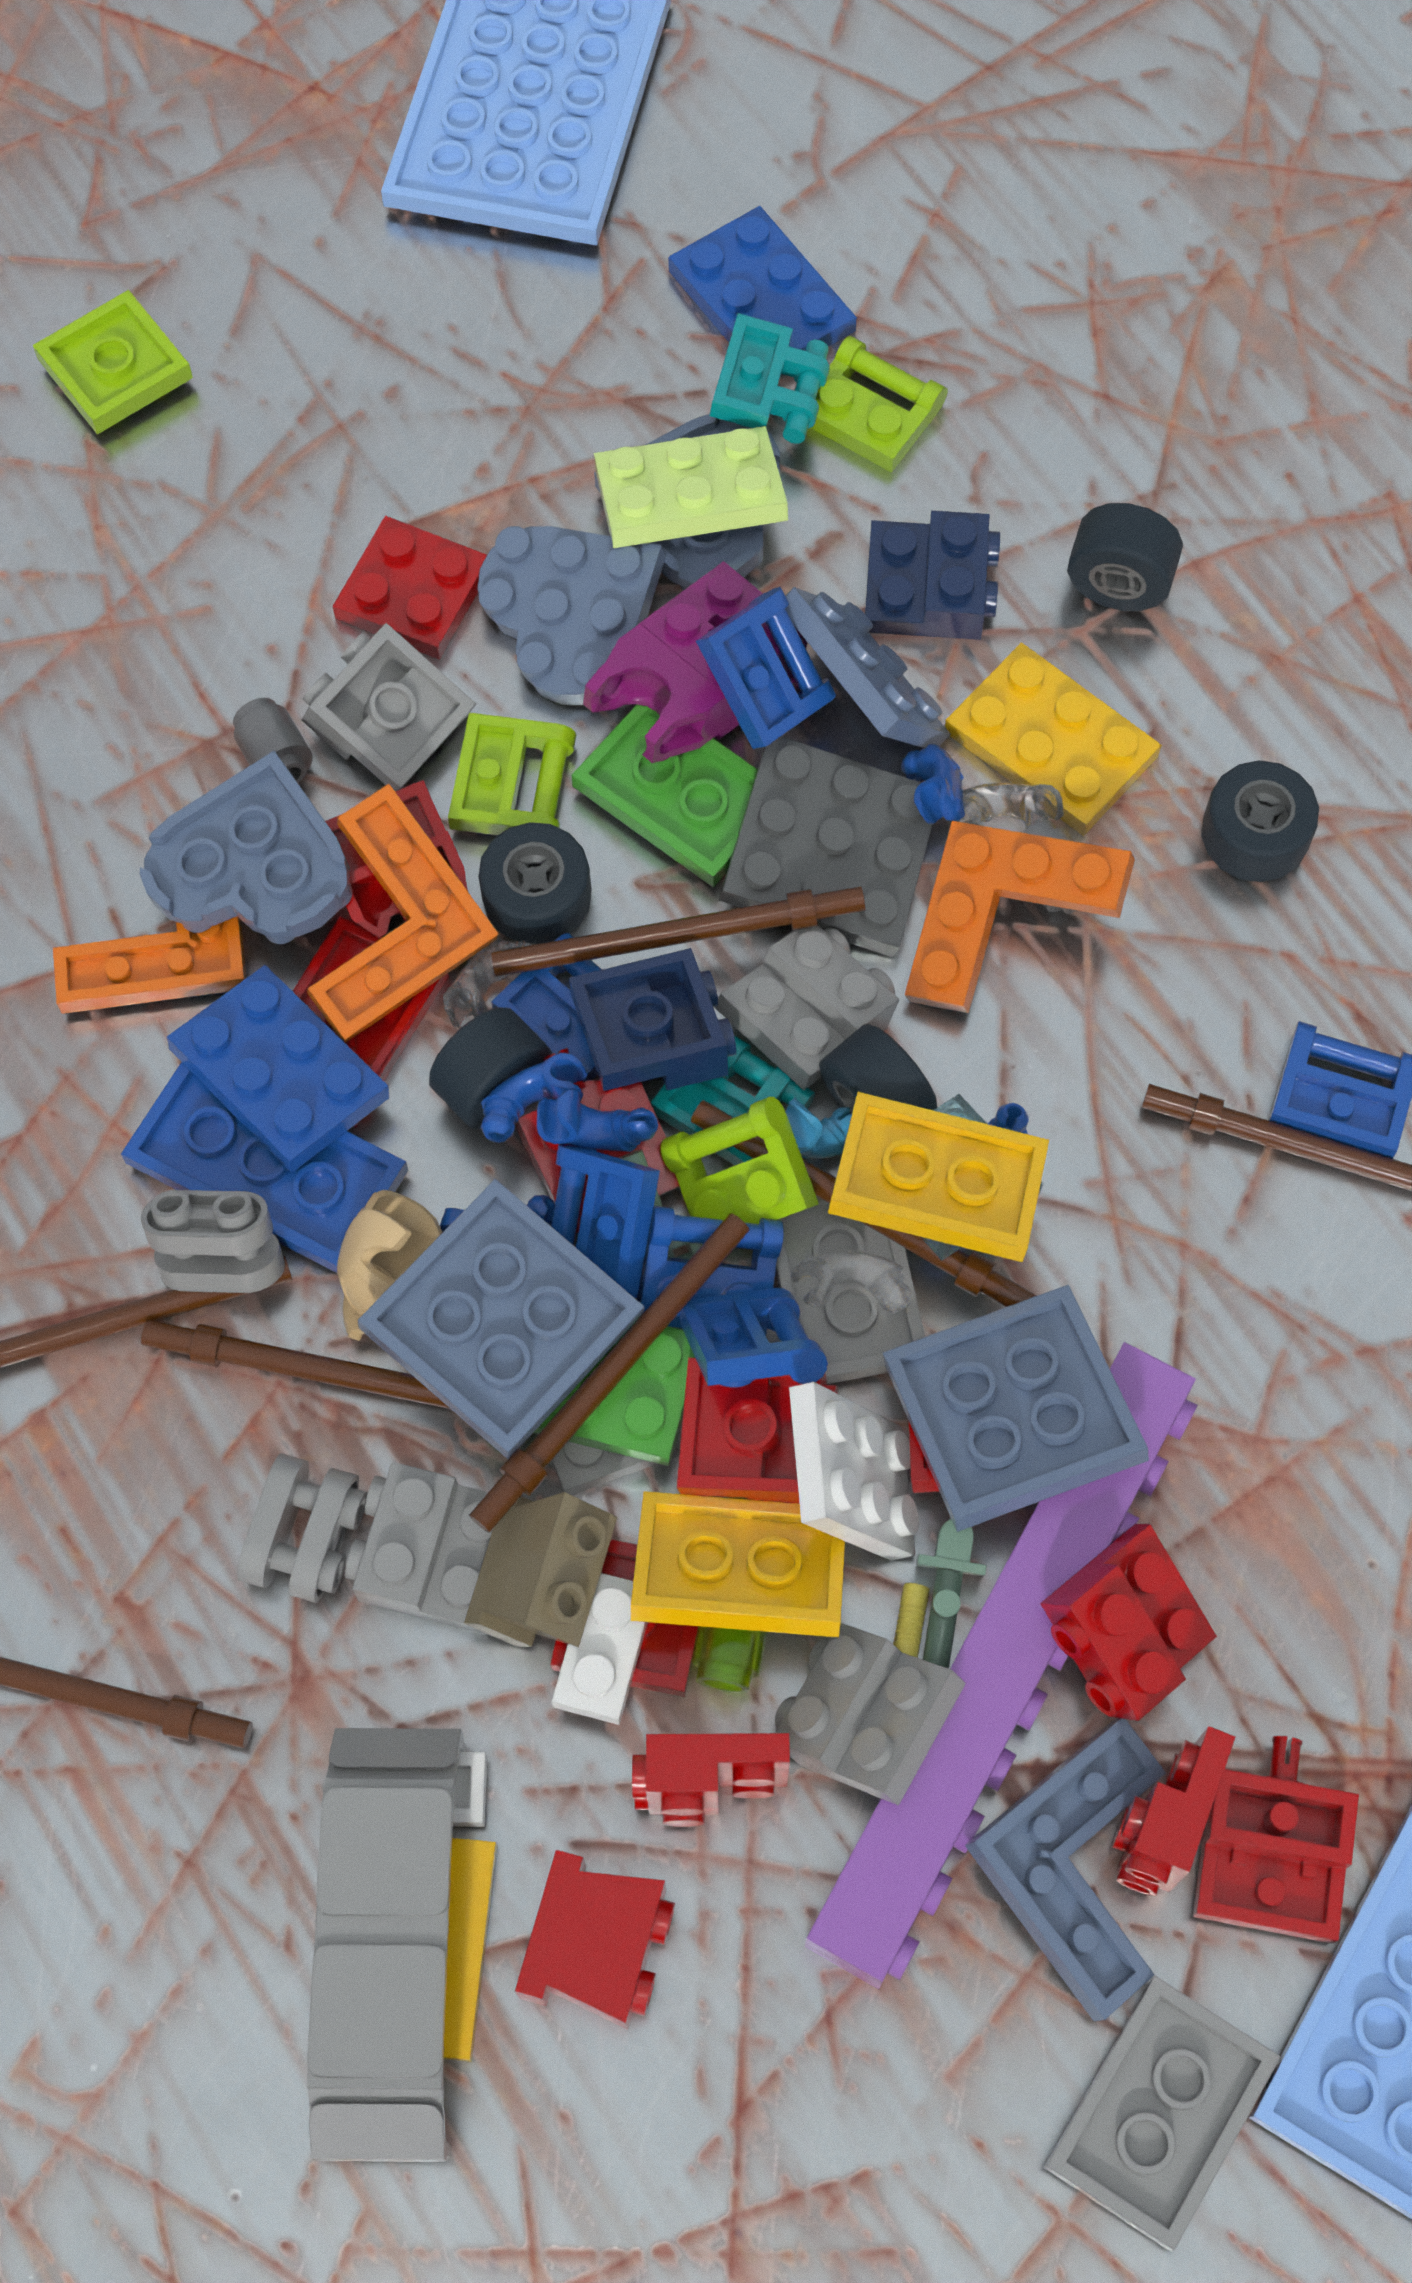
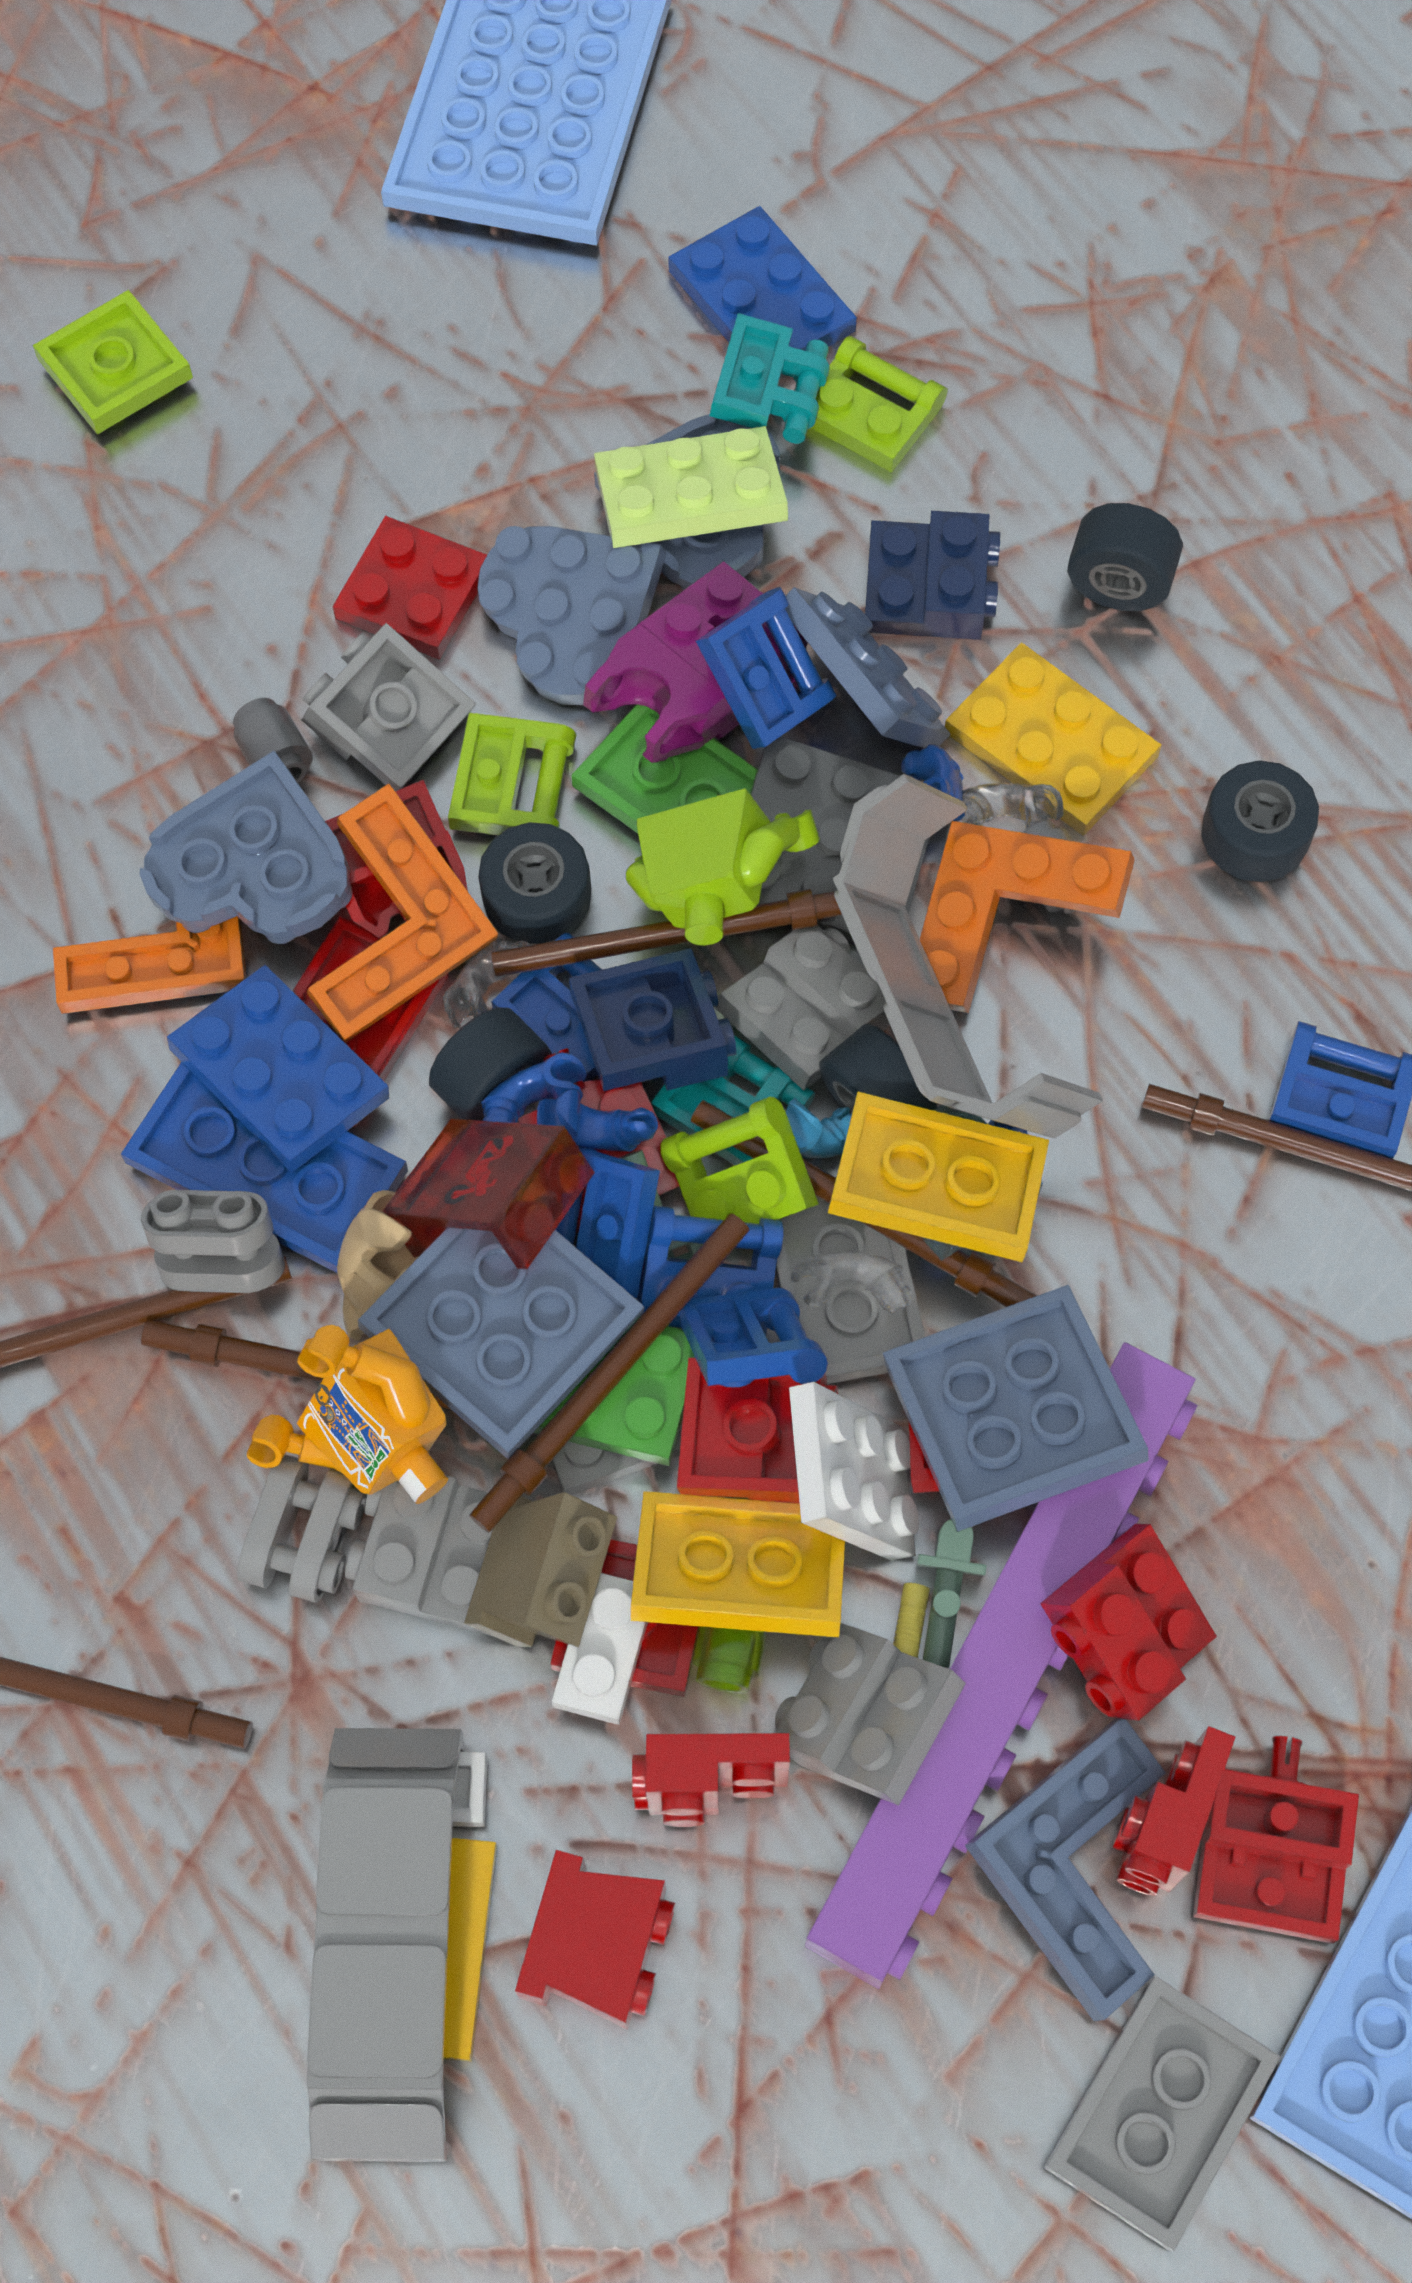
(364, 1419): none -> light orange torso
(494, 1180): none -> clear red panel
(712, 860): none -> lime torso
(872, 893): none -> light grey windscreen

